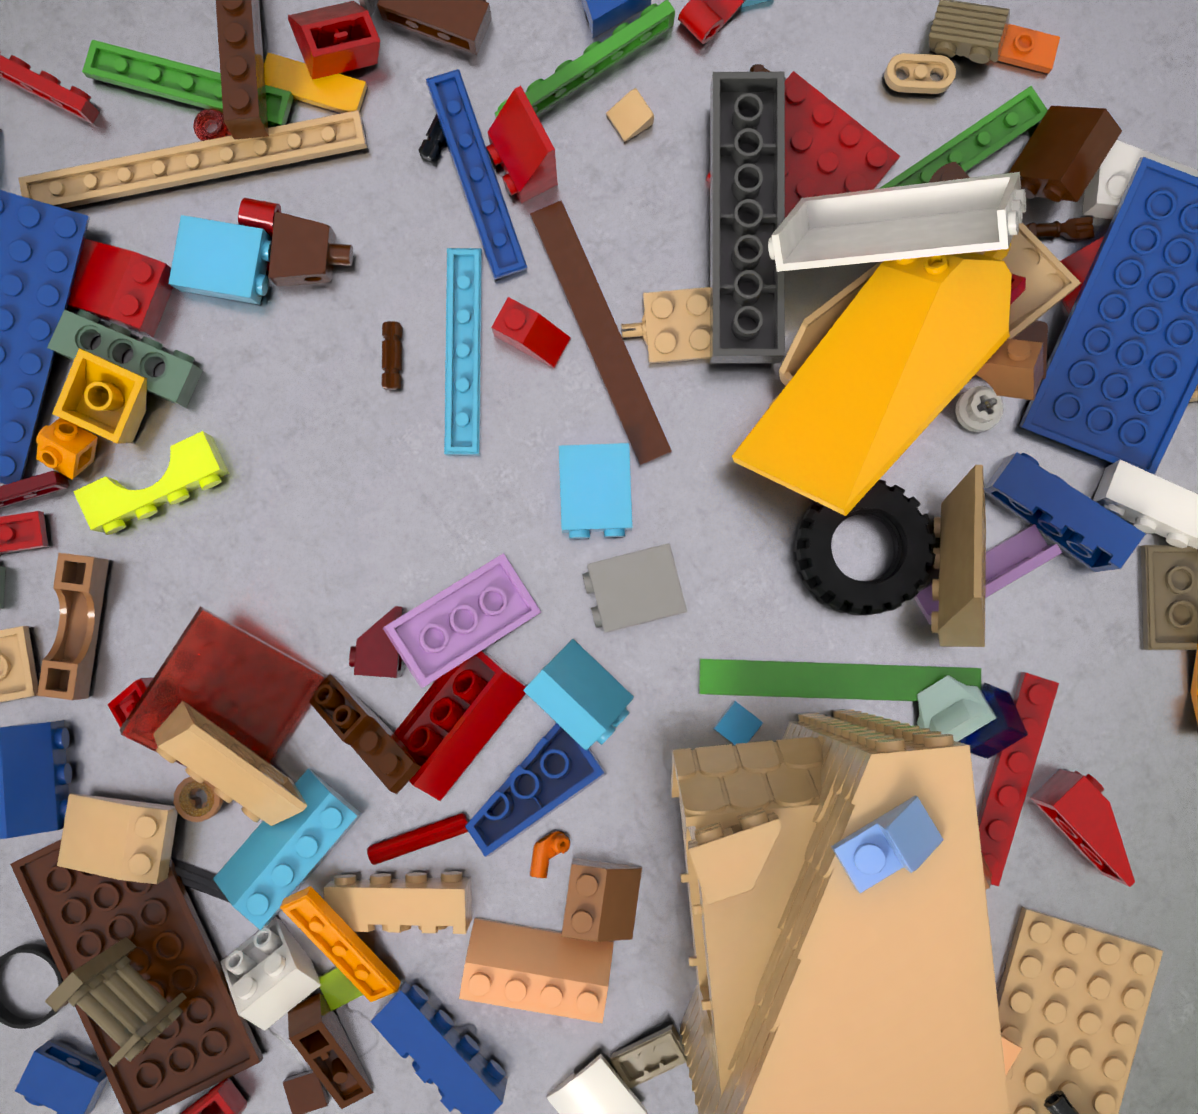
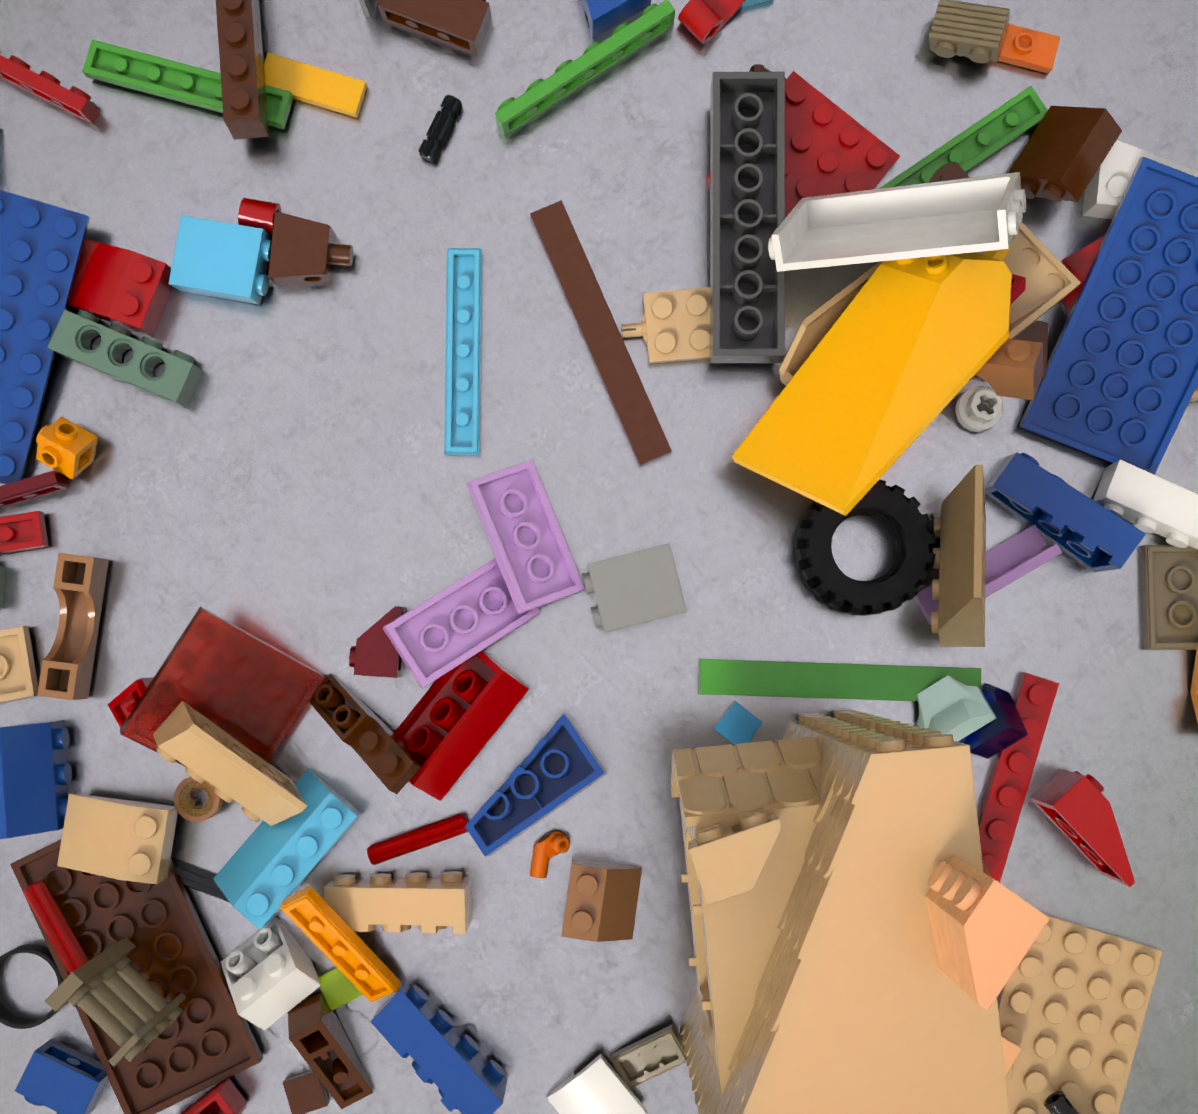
(55, 926): none -> red axle
(103, 398): yellow slope -> none
(192, 465): neon yellow arch -> none
(196, 162): tan plate -> none
(208, 117): clear red plate -> none
(336, 38): red slope -> none
(391, 355): reddish brown axle -> none
(476, 174): blue tile -> none
(522, 148): red slope -> none
(525, 536): none -> lavender plate
(530, 332): red slope -> none
(536, 970): light nougat slope -> none
(580, 695): medium azure brick -> none
(595, 489): medium azure brick -> none
(631, 115): tan slope -> none
(887, 844): light blue slope -> none
(918, 70): tan plate -> none
(979, 928): none -> light nougat slope
(1071, 229): reddish brown piece -> none

